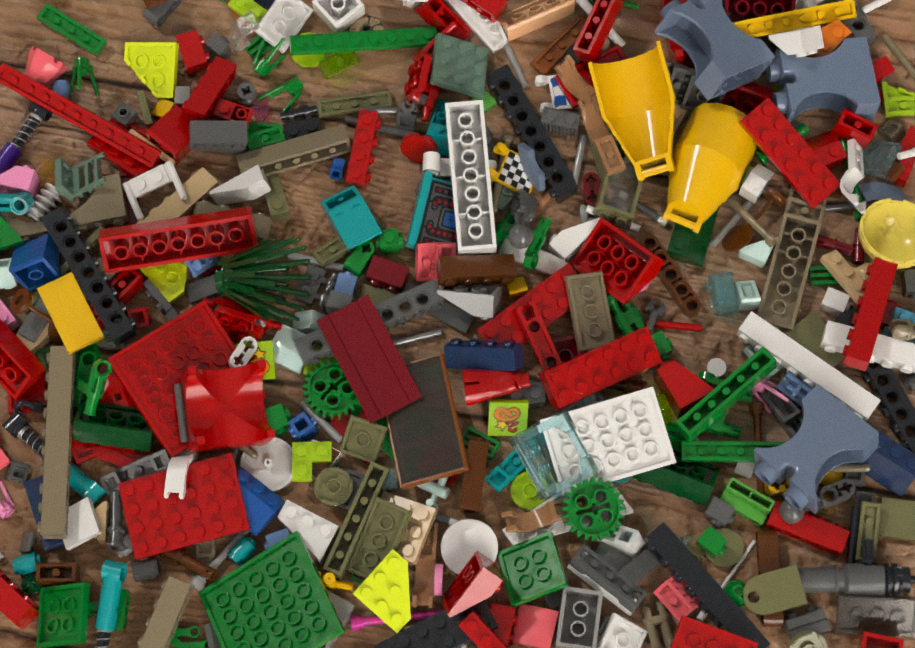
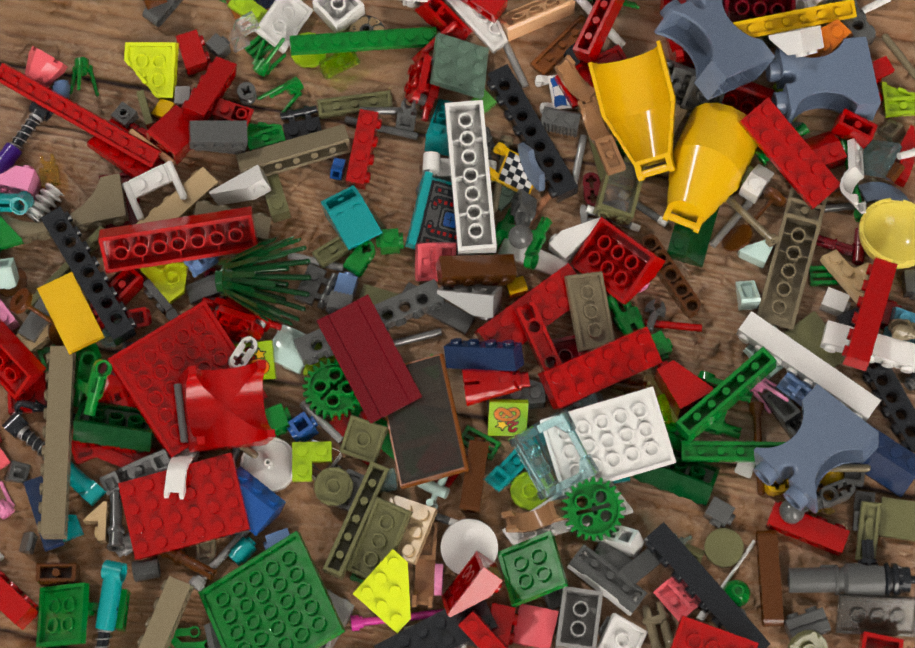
(26, 563): teal brick -> none
(30, 585): dark green plate -> none
(36, 262): blue slope -> none
(70, 180): sand green plate -> none
(71, 30): green plate -> none
(81, 524): white tile -> none
(261, 111): clear pink tile -> none
(307, 321): light aqua slope -> none
(316, 531): white wedge -> none
(332, 584): yellow piece -> none
(387, 274): dark red brick -> none
(415, 145): red tile -> none
(712, 542): green brick -> none
(717, 367): white tile -> none
(722, 293): clear light blue brick -> none
(747, 501): bright green piece -> none
(777, 591): olive tile -> none
(853, 534): black piece -> none

